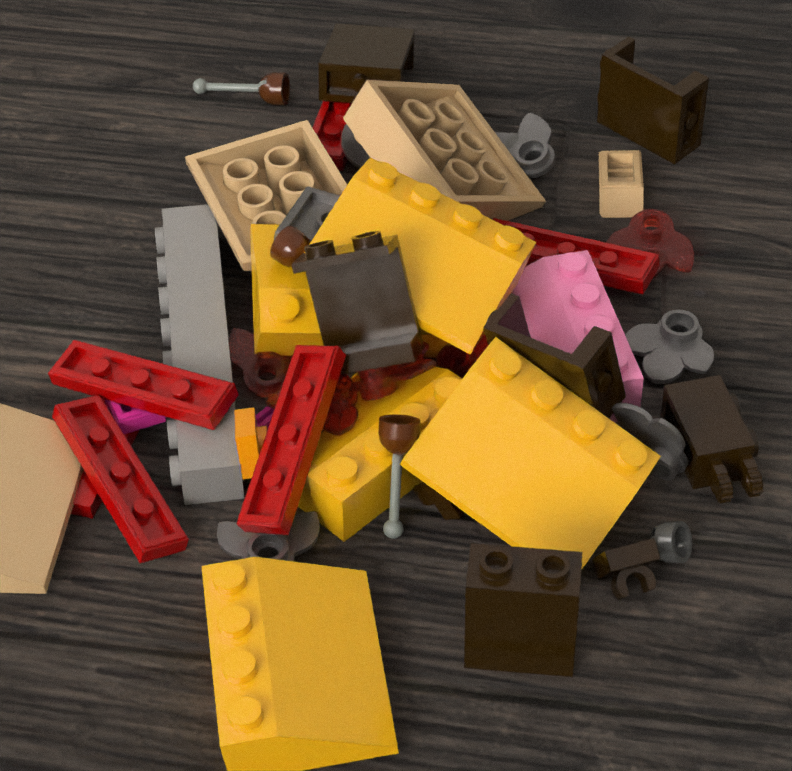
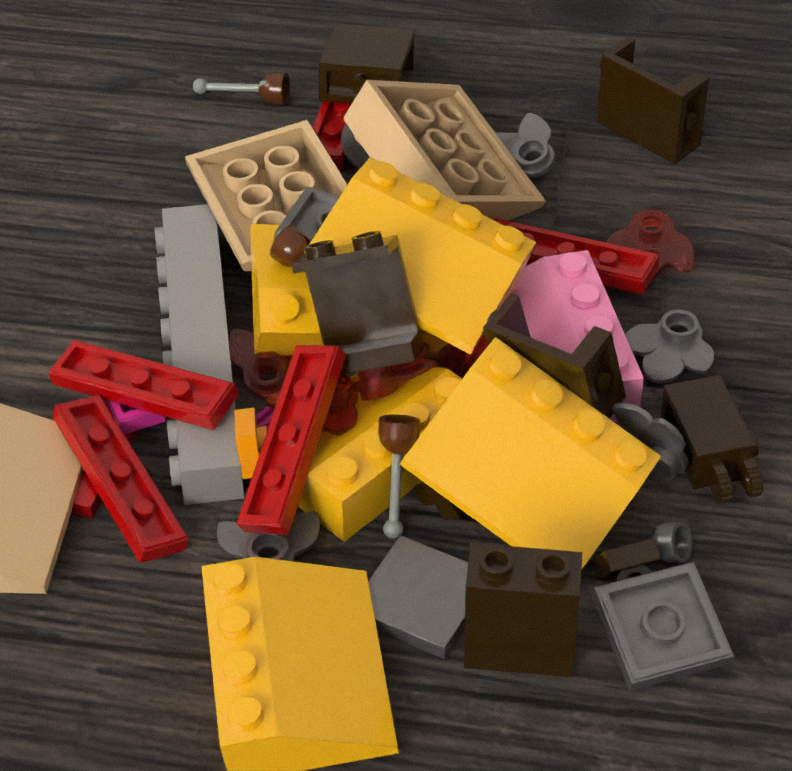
(420, 596): none -> flat silver tile
(620, 183): tan slope -> none
(662, 626): none -> flat silver tile

